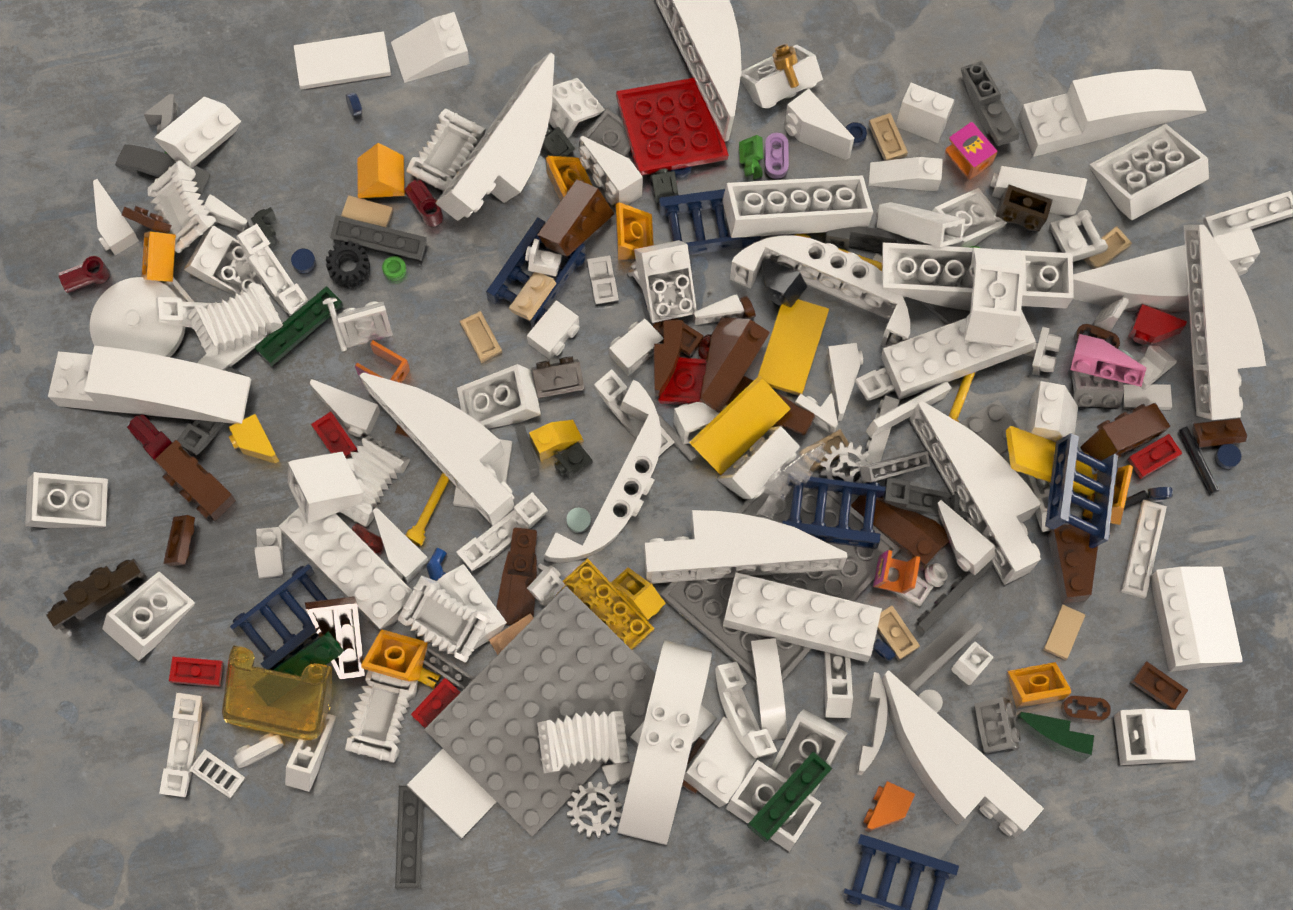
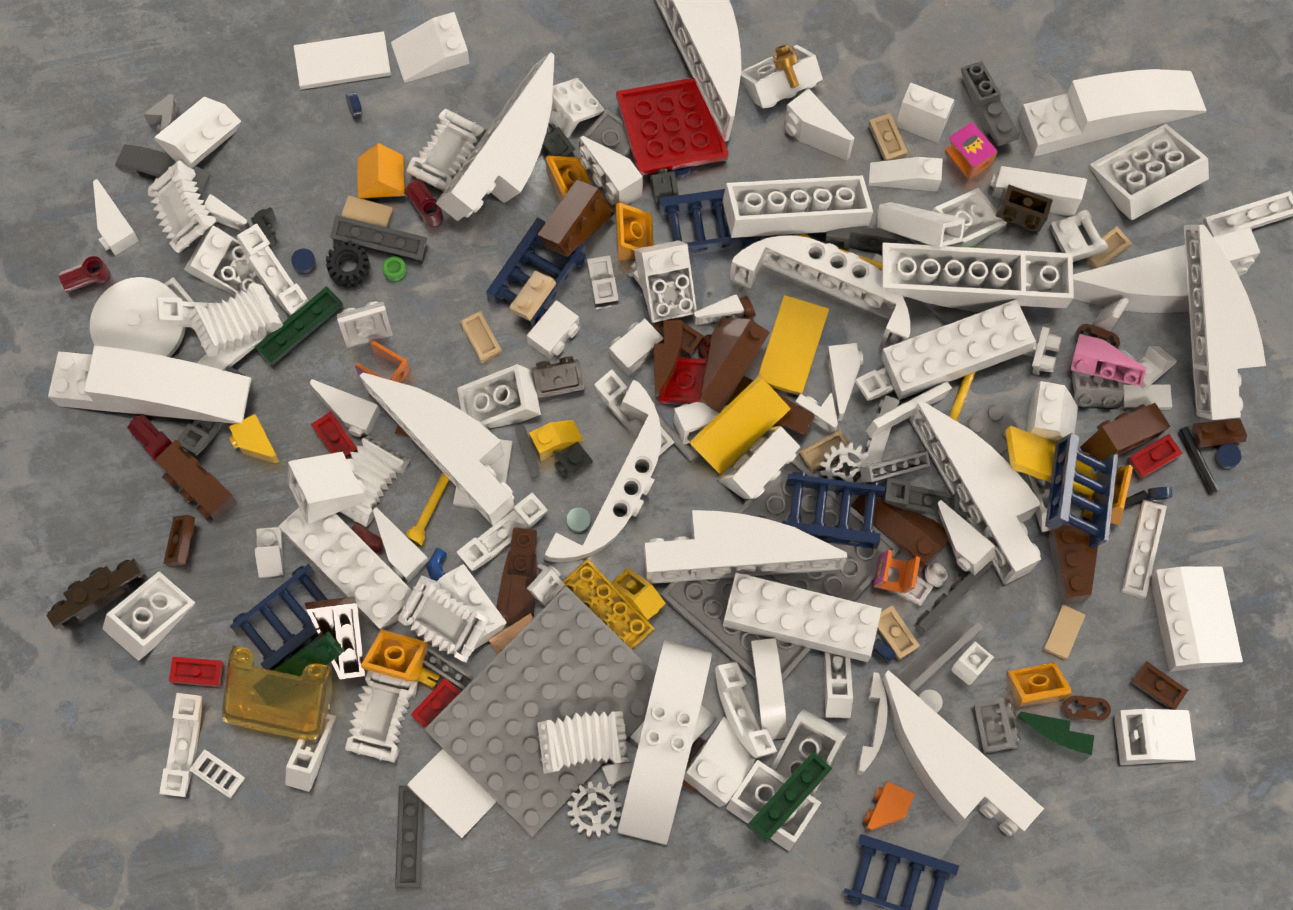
(65, 501): white slope -> none
(151, 221): reddish brown plate -> none
(158, 256): light orange slope -> none
(249, 754): white plate -> none
(329, 301): white piece -> none
(542, 261): white bracket -> none
(750, 153): bright green plate -> none
(776, 157): lavender plate -> none
(783, 283): black slope -> none
(793, 470): clear slope -> none
(858, 131): dark blue tile -> none
(995, 297): white slope -> none
(1154, 326): red slope -> none

